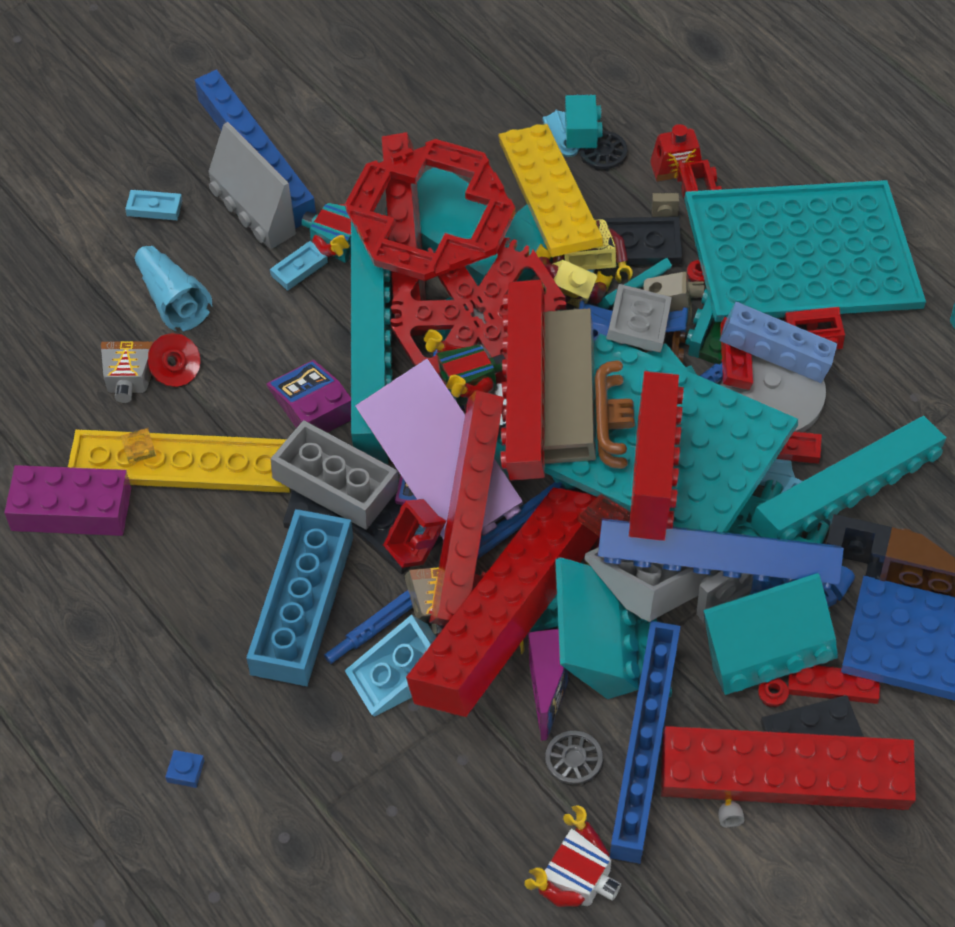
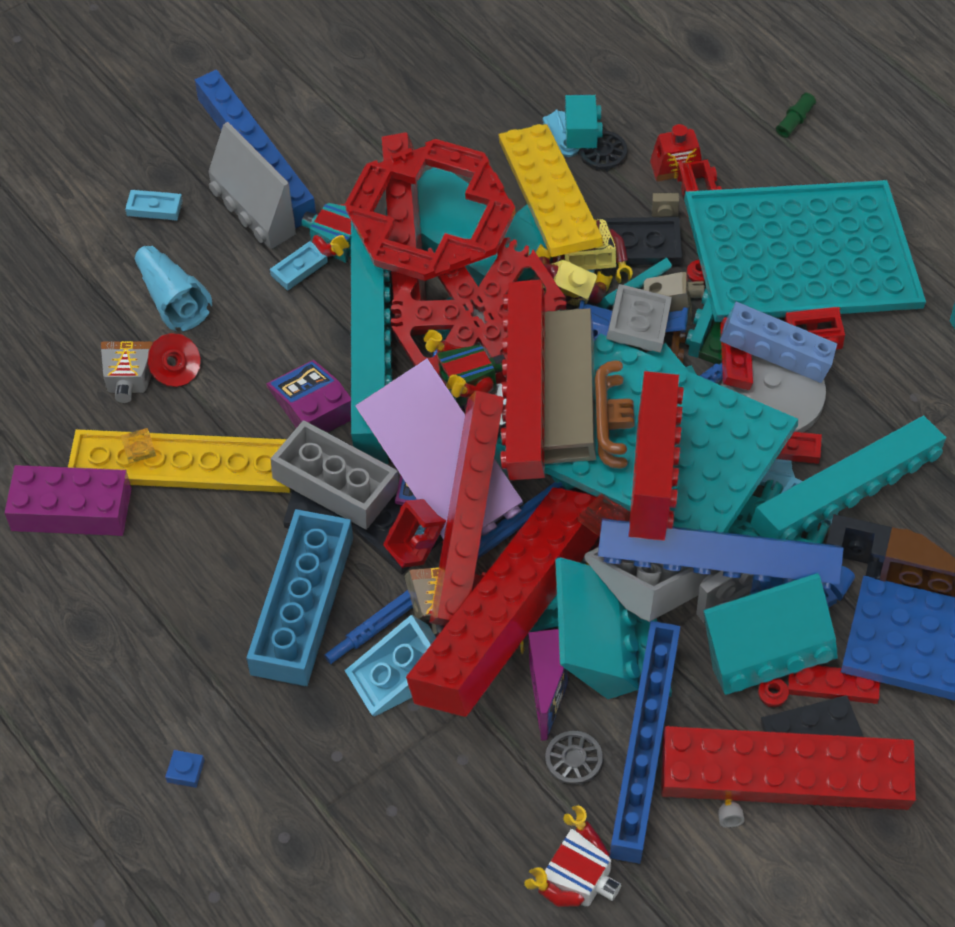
(796, 115): none -> dark green pin

